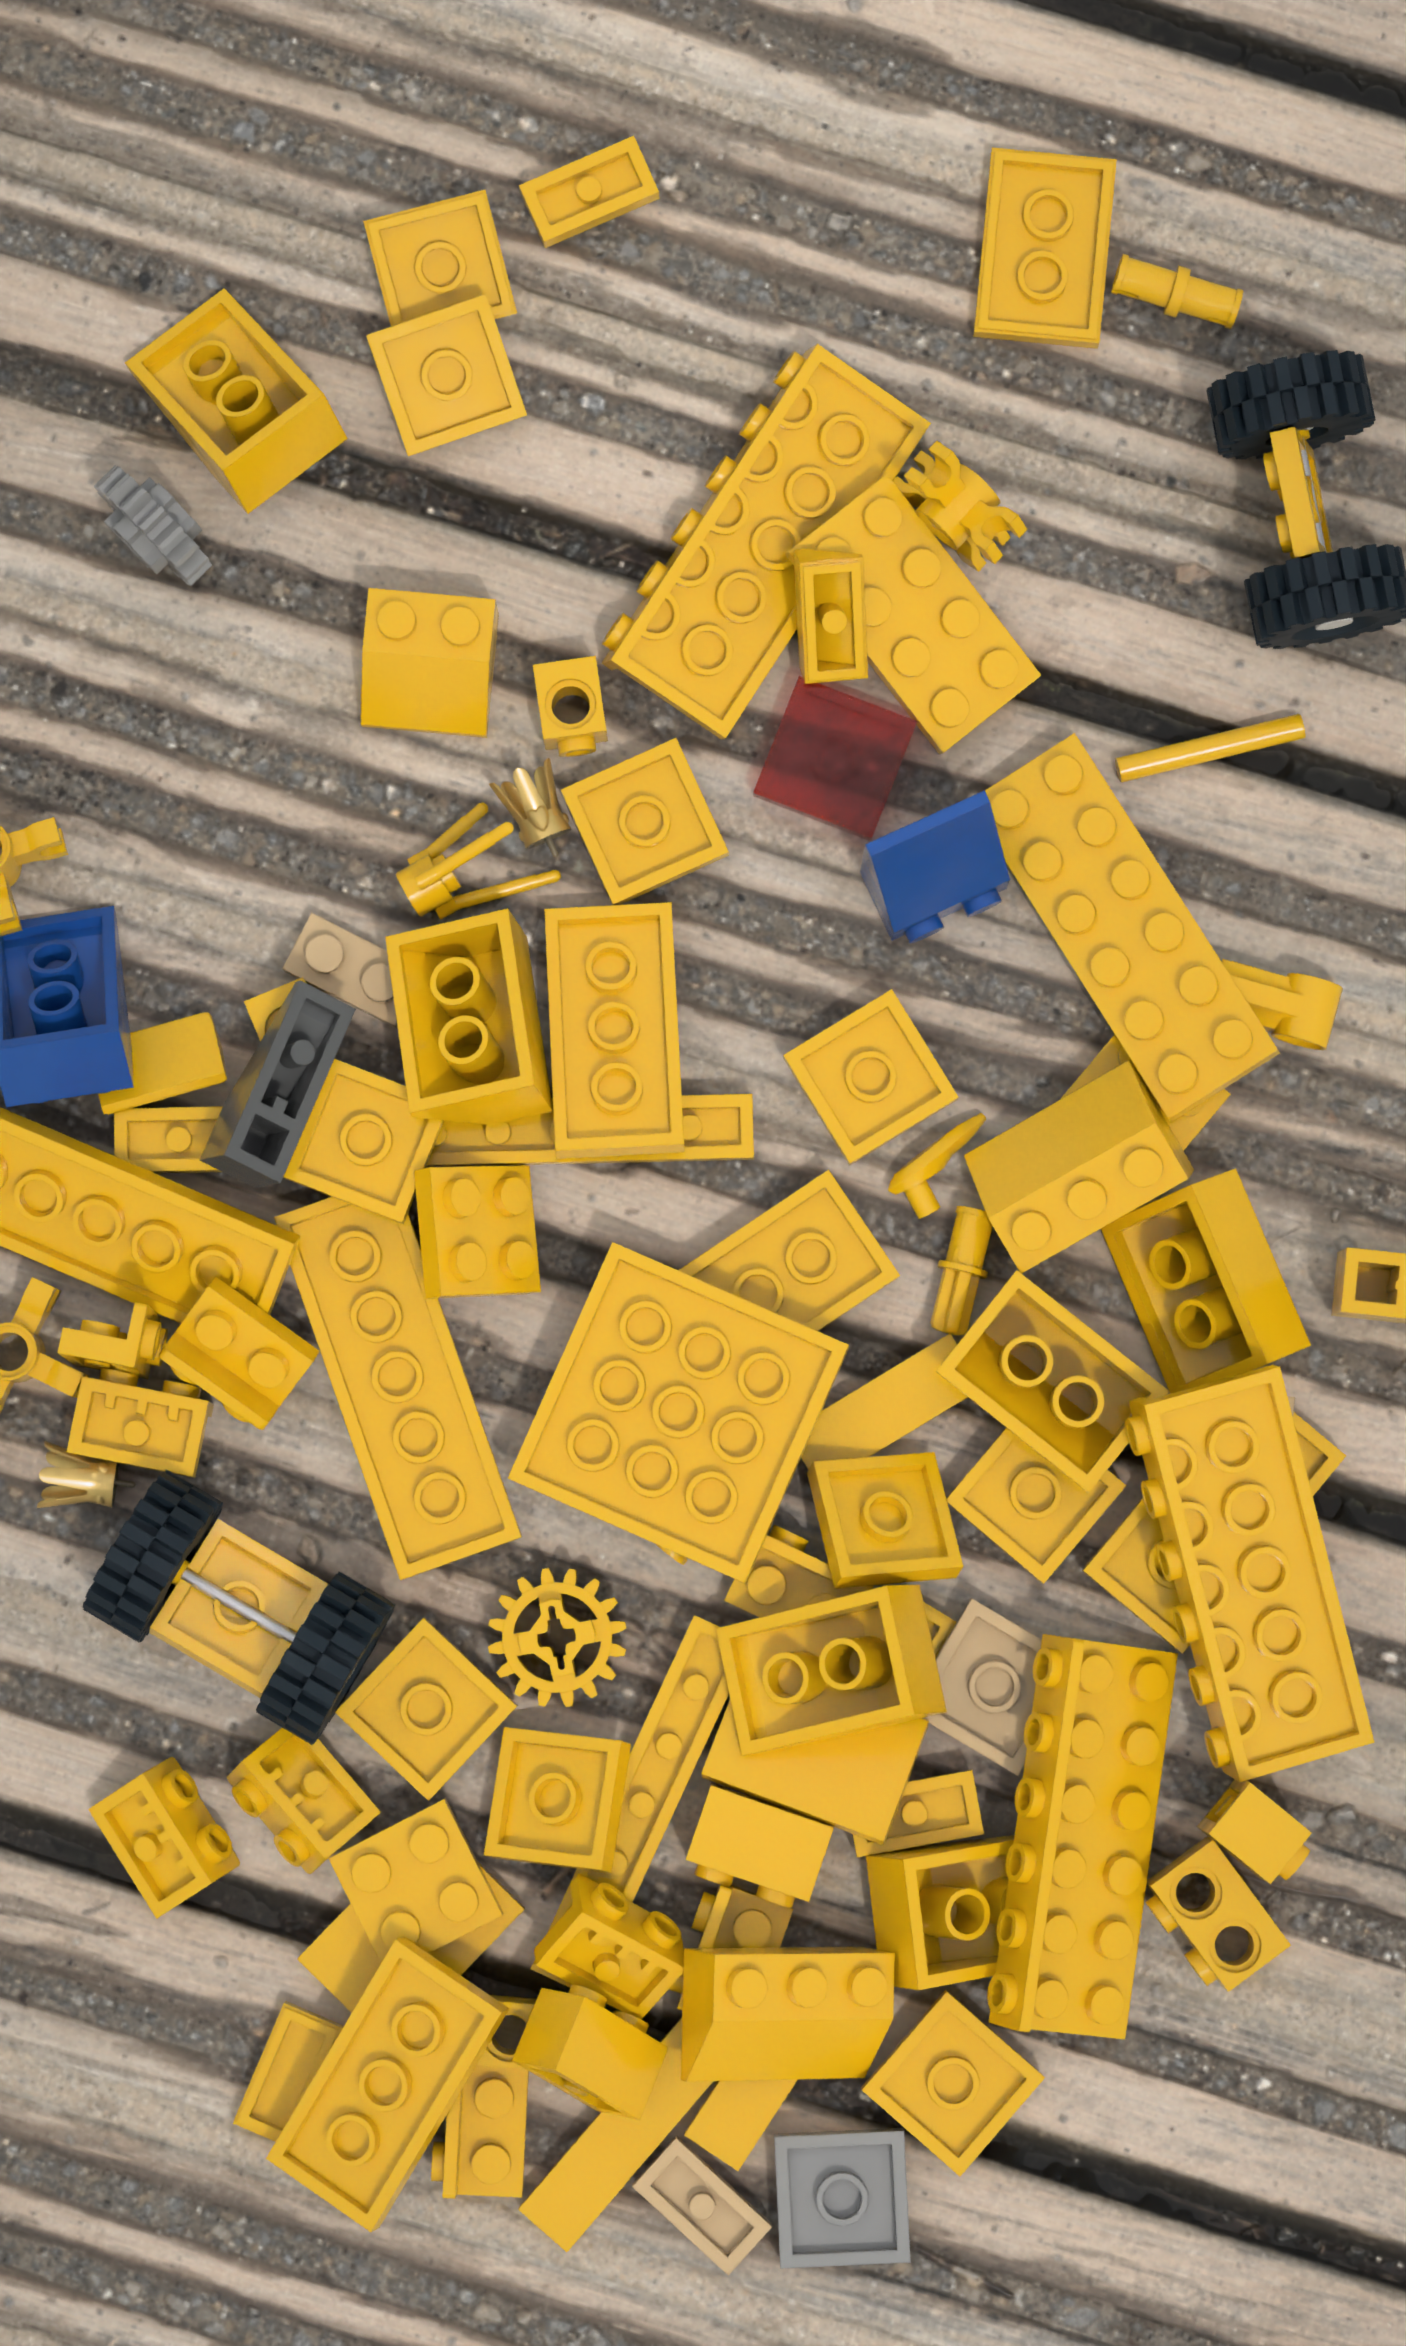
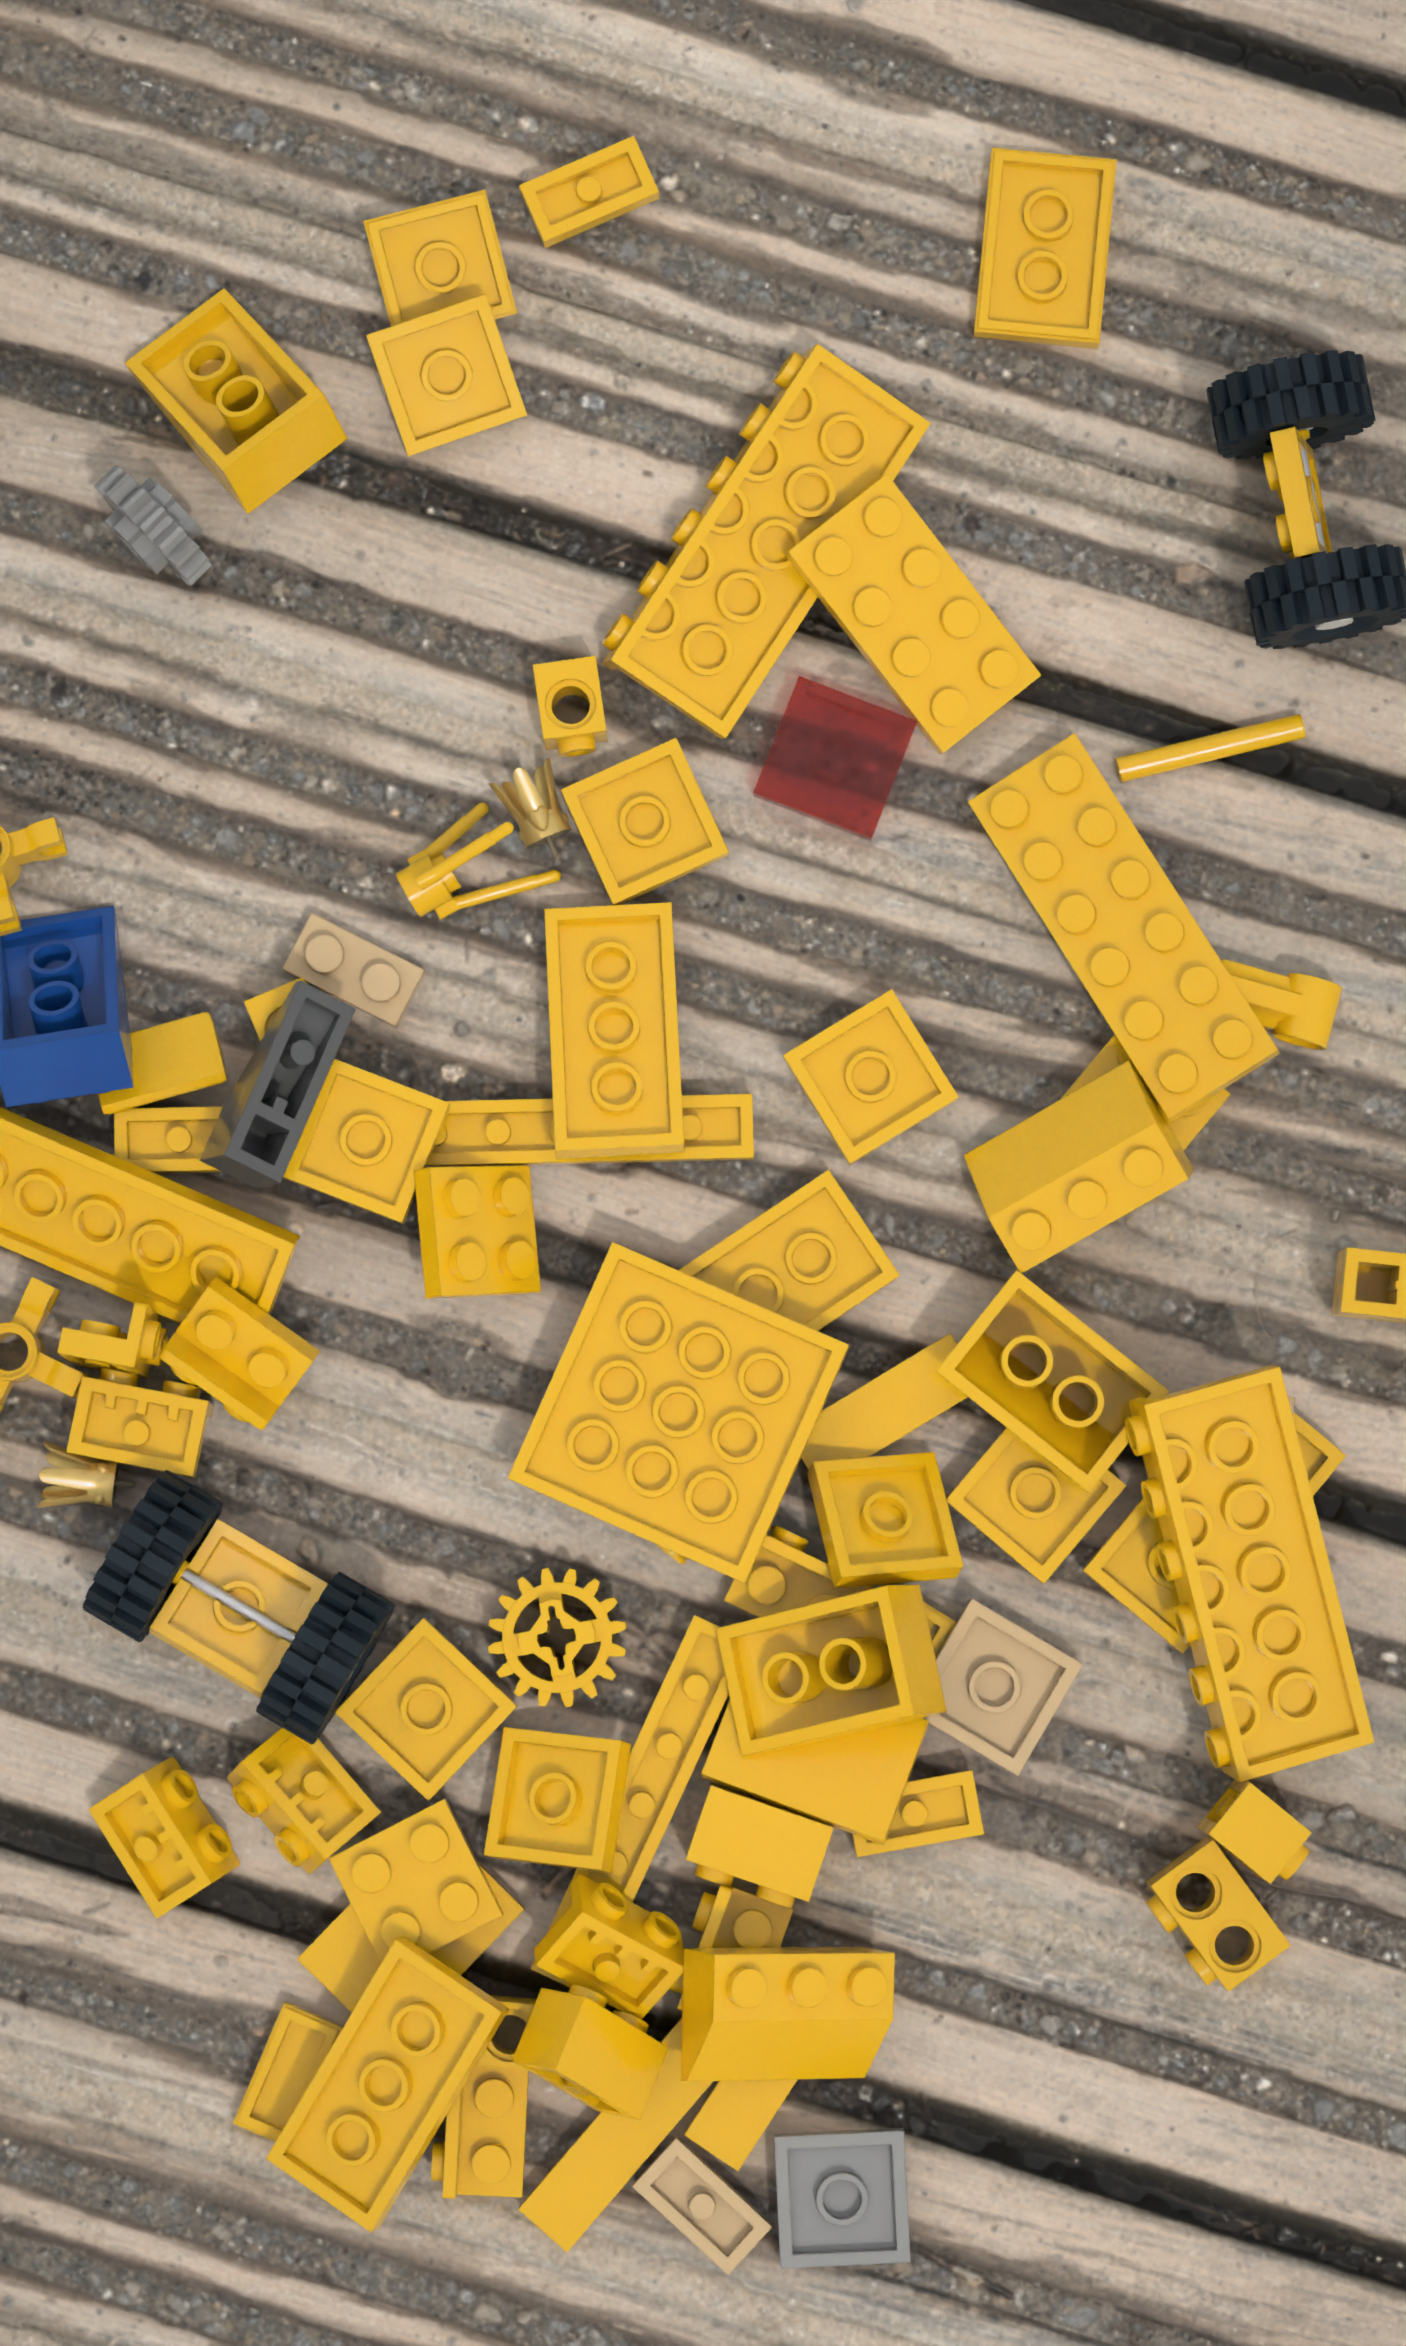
(399, 1386): yellow plate -> none
(428, 662): yellow slope -> none
(469, 1021): yellow slope -> none
(830, 615): yellow slope -> none
(914, 1175): yellow bar -> none
(936, 869): blue slope -> none
(940, 1909): yellow slope -> none
(952, 2083): yellow plate -> none
(959, 506): yellow pin -> none
(961, 1271): yellow axle -> none
(1082, 1838): yellow bracket -> none
(1177, 291): yellow pin -> none
(1205, 1283): yellow slope -> none

